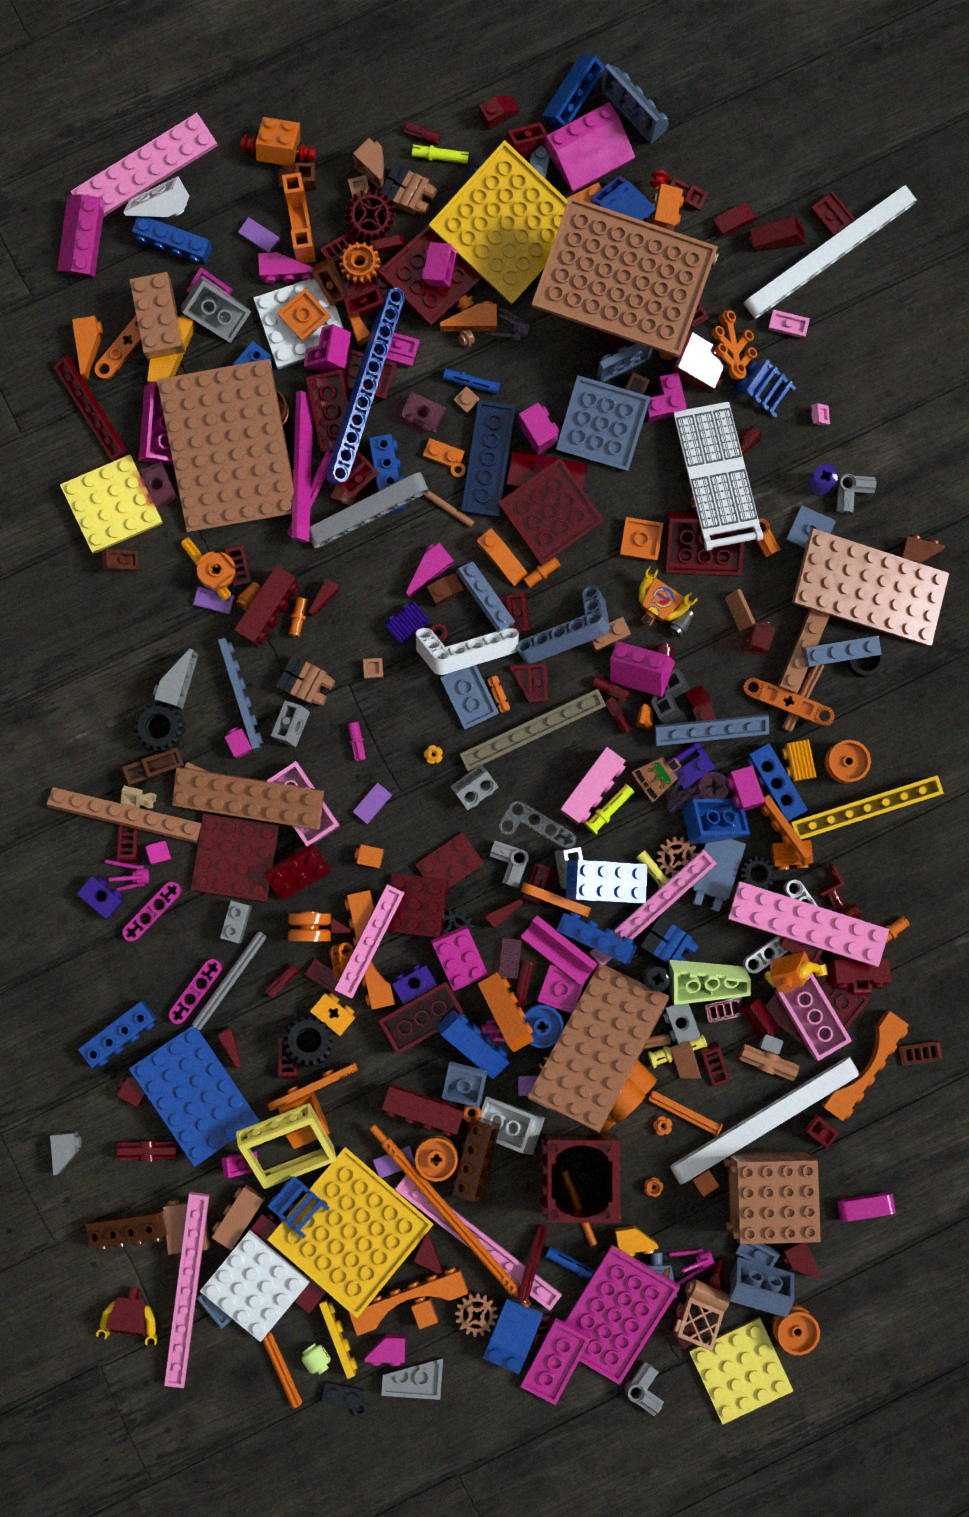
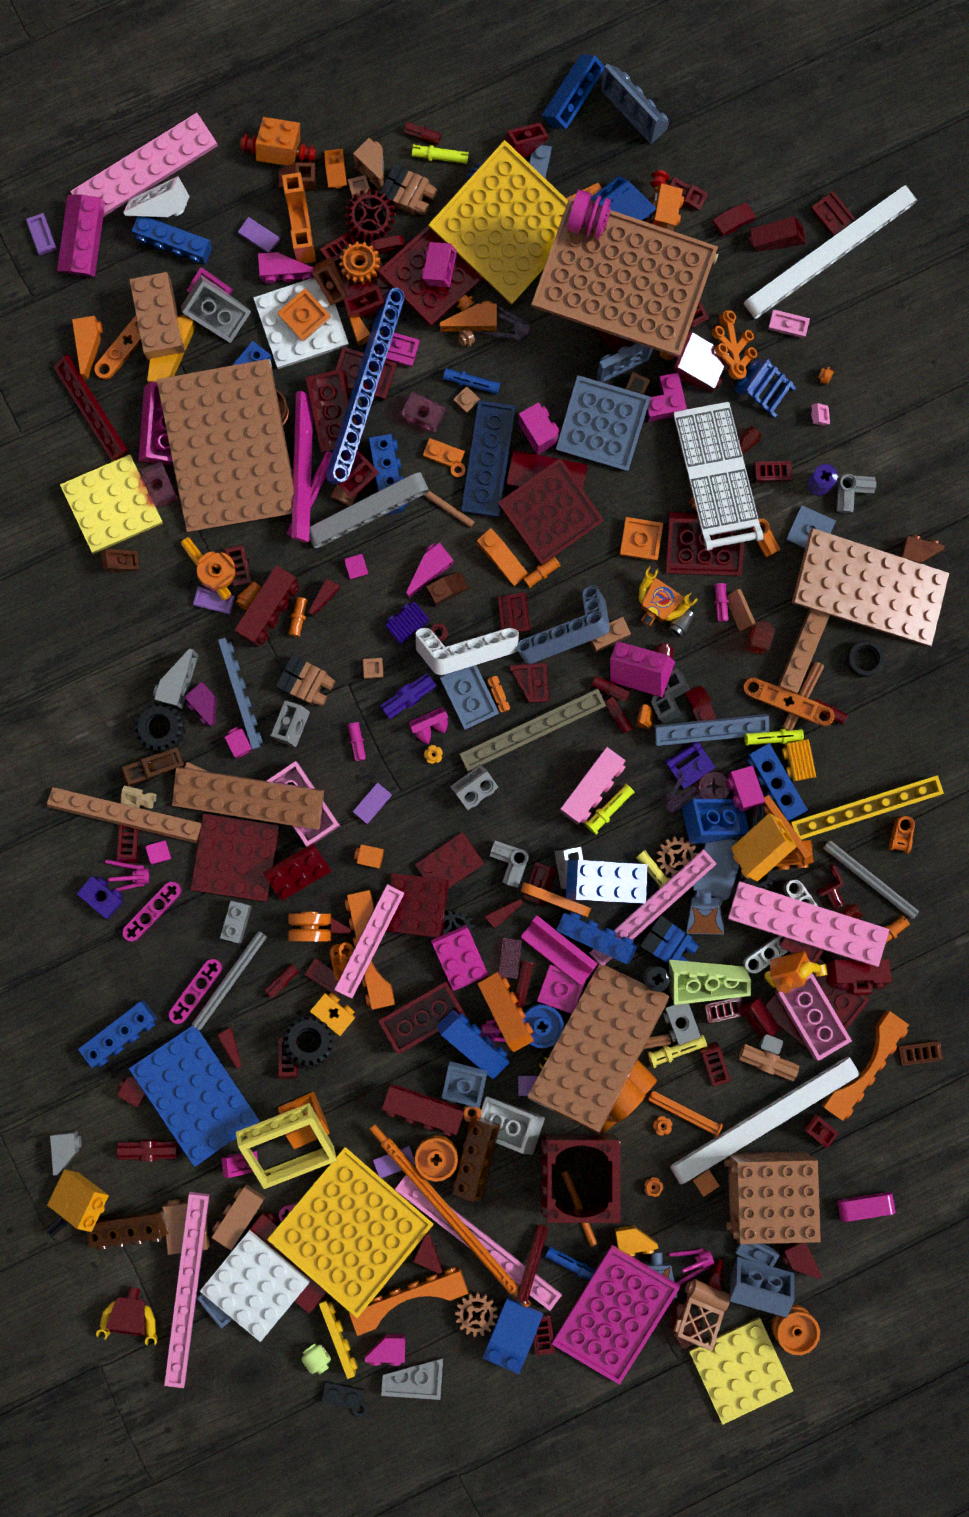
(41, 234): none -> medium lavender tile
(76, 1202): none -> light orange piece
(204, 702): none -> magenta slope
(282, 1370): orange axle -> none
(289, 1193): blue plate -> none
(328, 1078): orange piece -> none
(331, 351): dark pink brick -> none
(335, 168): none -> orange slope
(356, 566): none -> dark pink slope
(407, 993): dark purple brick -> none
(408, 696): none -> dark purple piece
(421, 725): none -> dark pink tile
(424, 1312): orange brick -> none
(485, 596): sand blue plate -> none
(497, 110): dark red slope -> none
(539, 828): clear beam -> none
(555, 1361): dark pink plate -> none
(588, 214): none -> dark pink wheel
(589, 147): dark pink slope -> none
(644, 1398): light grey piece -> none
(657, 776): torso -> none
(685, 1061): nougat slope -> none
(705, 915): none -> torso
(721, 602): none -> dark pink axle
(758, 478): none -> dark red slope
(763, 845): none -> light orange piece
(796, 735): none -> neon yellow pin
(825, 375): none -> orange plate
(840, 717): none -> dark red axle
(842, 651): sand blue plate -> none
(851, 751): orange wheel -> none
(871, 879): none -> light grey axle
(902, 836): none -> orange piece

